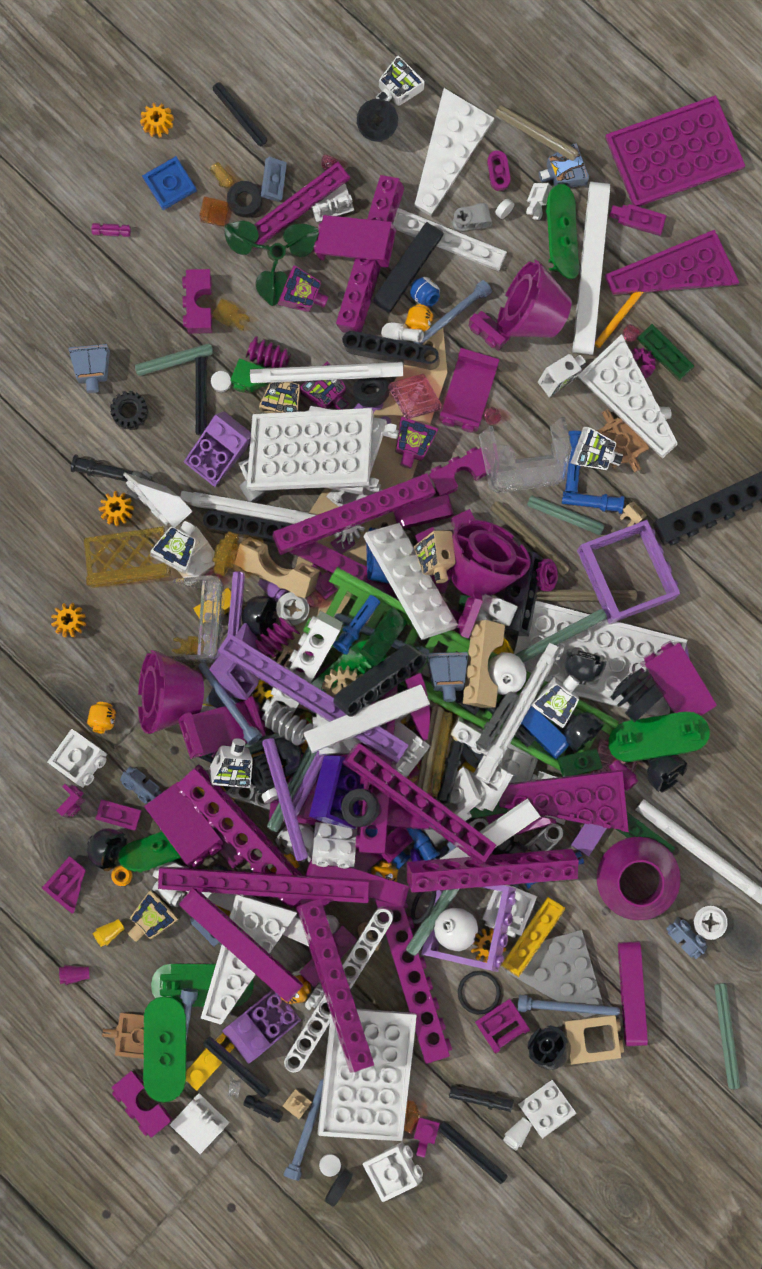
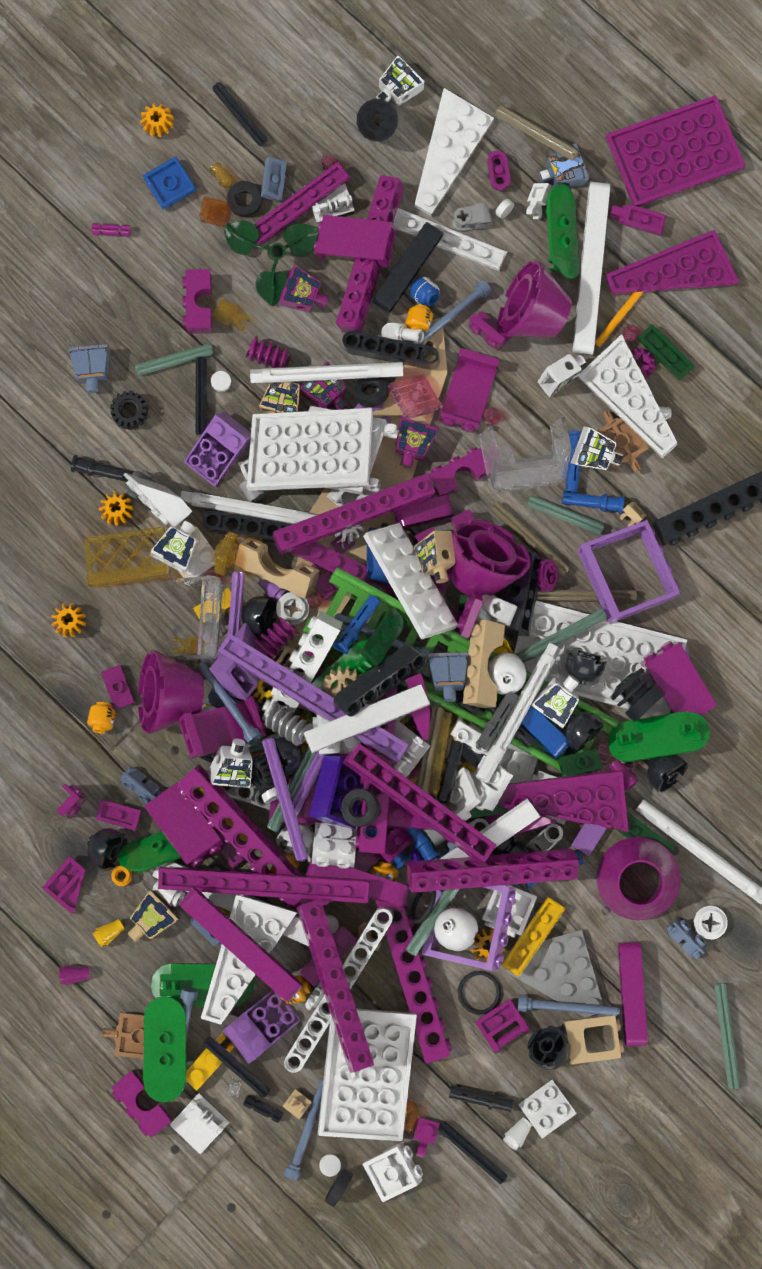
(78, 758): white plate -> none
(117, 687): none -> magenta plate
(241, 377): green slope -> none

